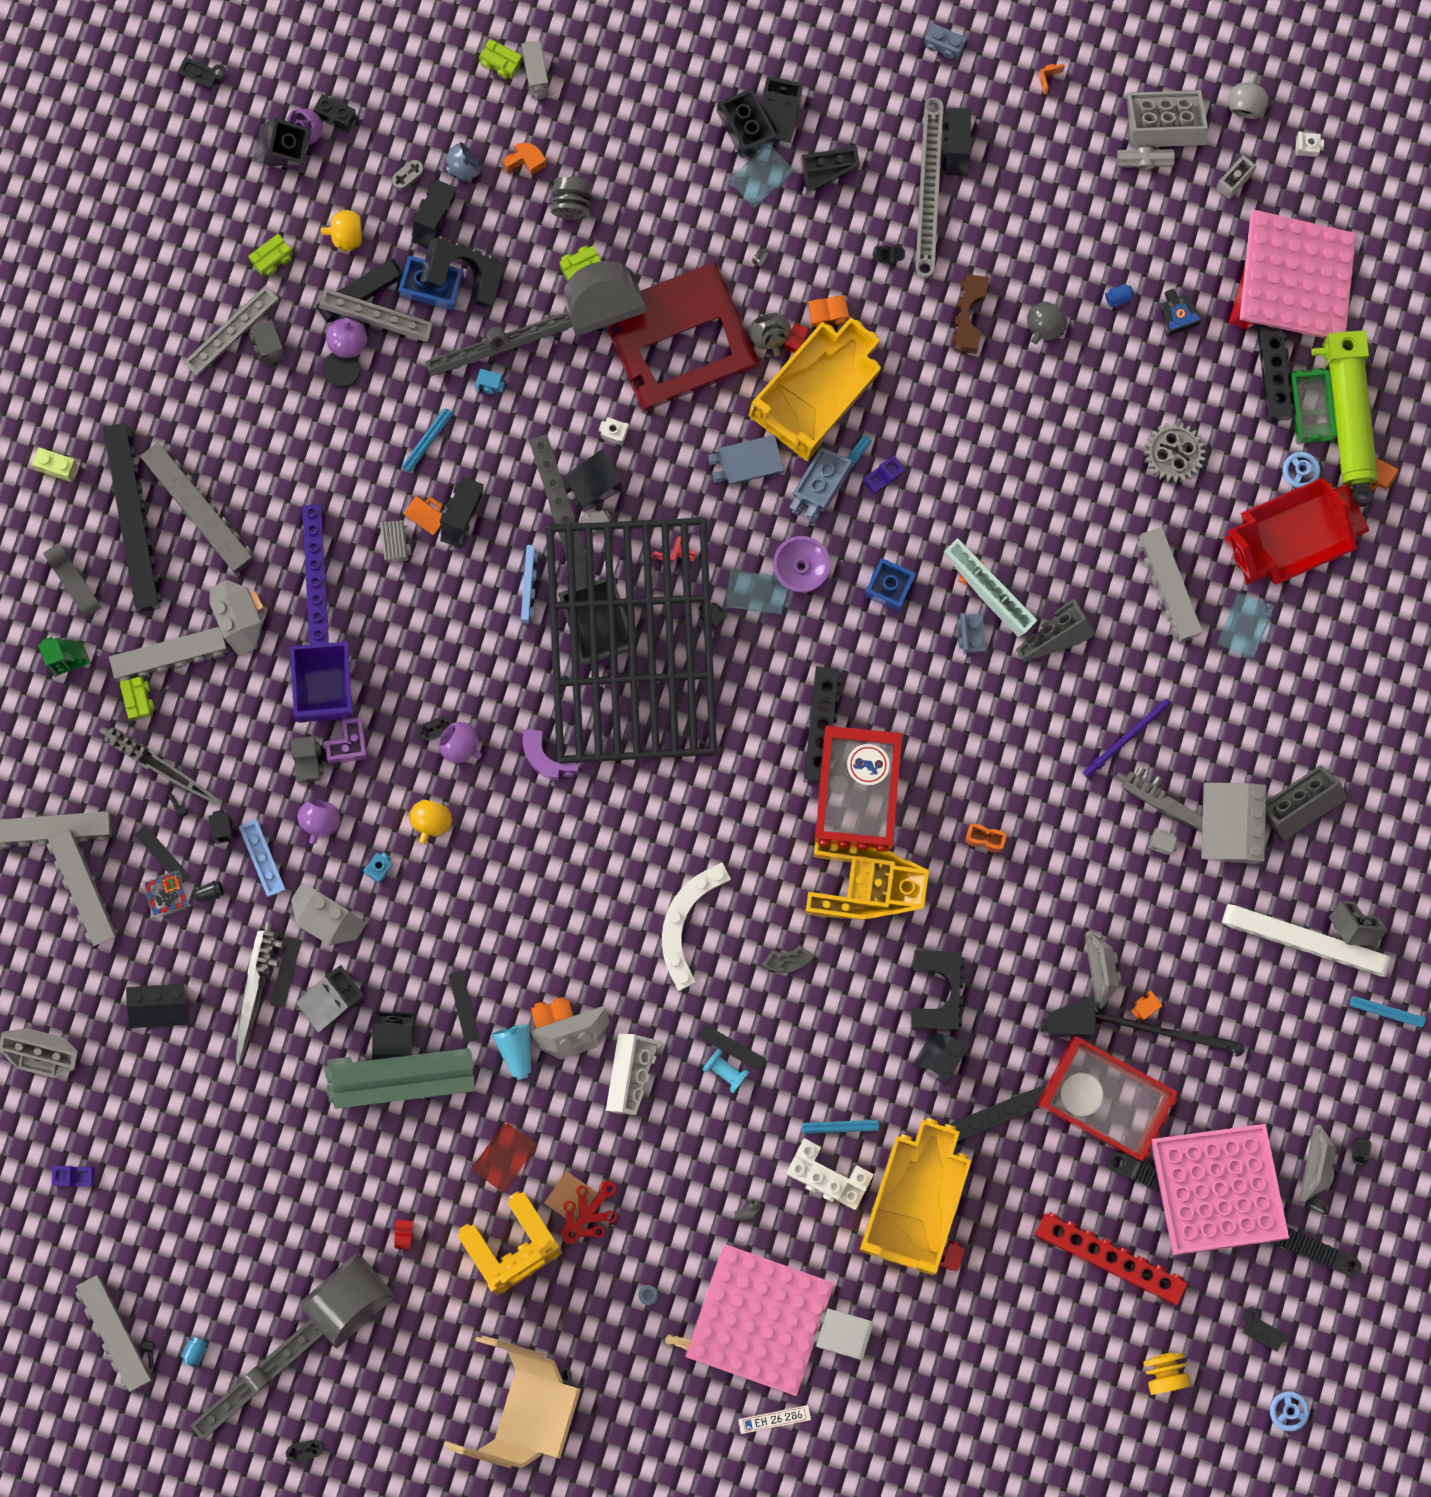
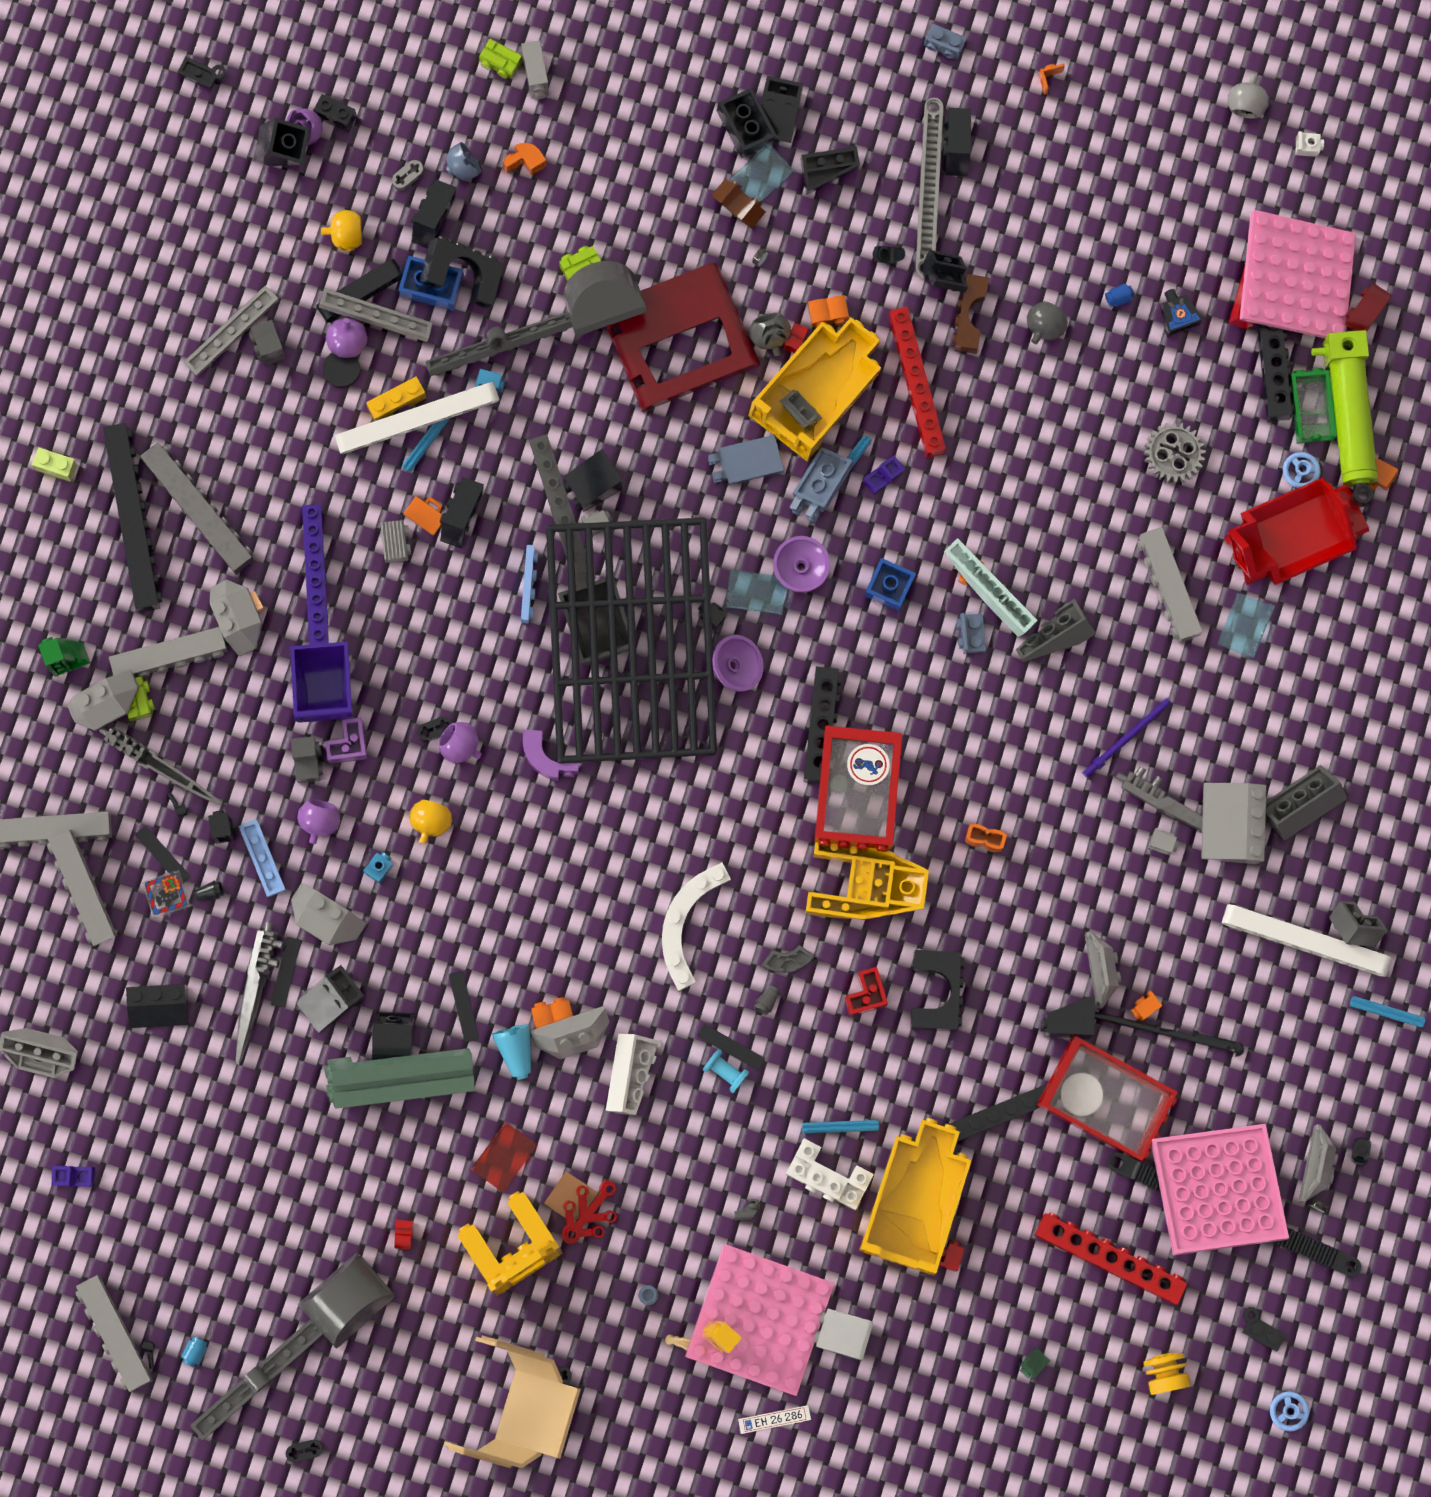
(72, 580): dark grey beam -> none
(104, 701): none -> light grey wedge
(271, 255): lime brick -> none
(405, 394): none -> yellow arch
(417, 418): none -> white beam
(571, 198): dark grey wheel -> none
(617, 436): white brick -> none
(675, 553): coral bracket -> none
(721, 1336): none -> yellow arch
(738, 203): none -> reddish brown brick
(745, 662): none -> medium lavender dish
(766, 1001): none -> dark grey cone
(800, 410): none -> dark grey hinge
(871, 996): none -> red brick
(916, 382): none -> red brick
(940, 1056): black slope -> none
(945, 271): none -> black brick
(1033, 1363): none -> clear green brick
(1145, 158): light grey piece -> none
(1166, 118): light grey slope -> none
(1236, 177): light grey brick -> none
(1368, 309): none -> dark red brick

